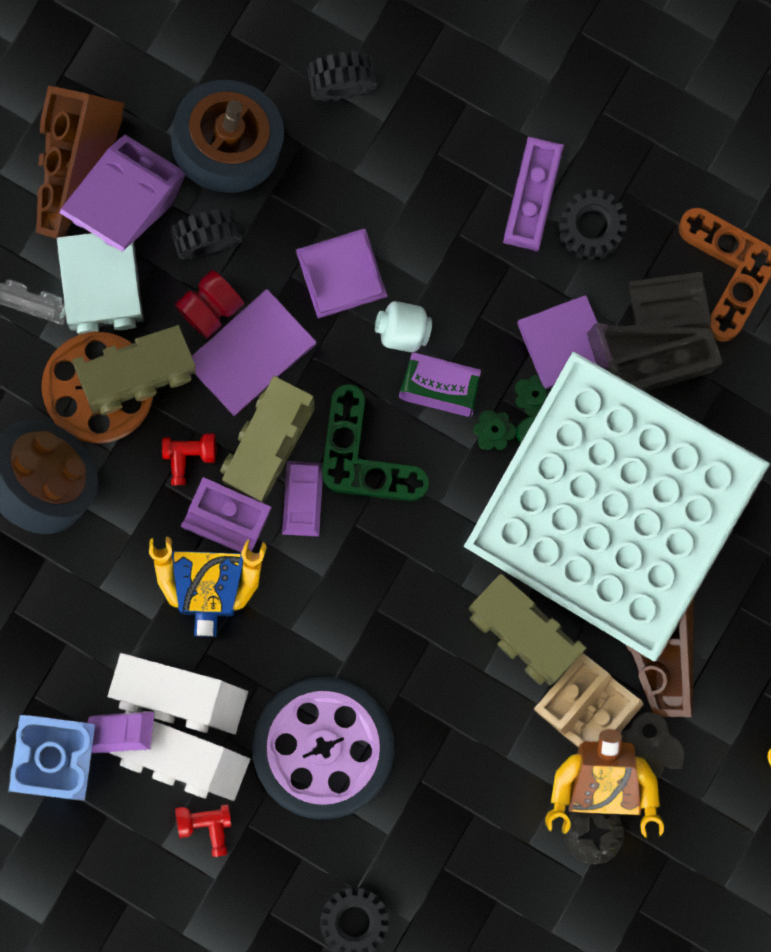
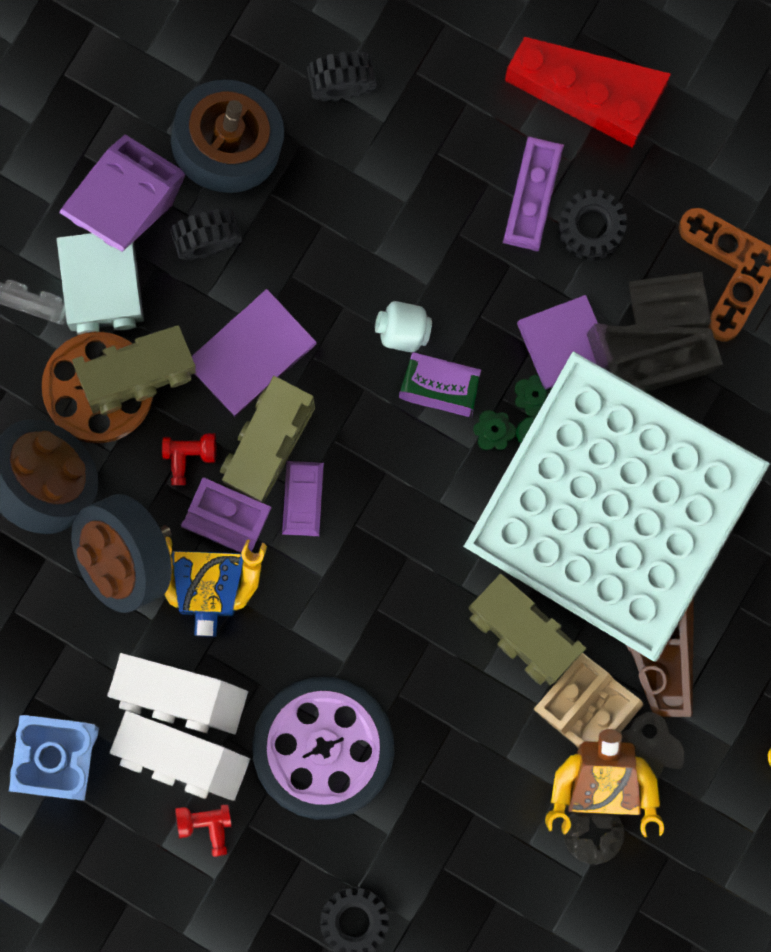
(77, 135): reddish brown wedge -> none
(122, 553): none -> black wheel
(122, 732): medium lavender tile -> none
(212, 301): dark red wheel -> none
(341, 273): medium lavender piece -> none
(357, 467): dark green beam -> none
(590, 87): none -> red wedge

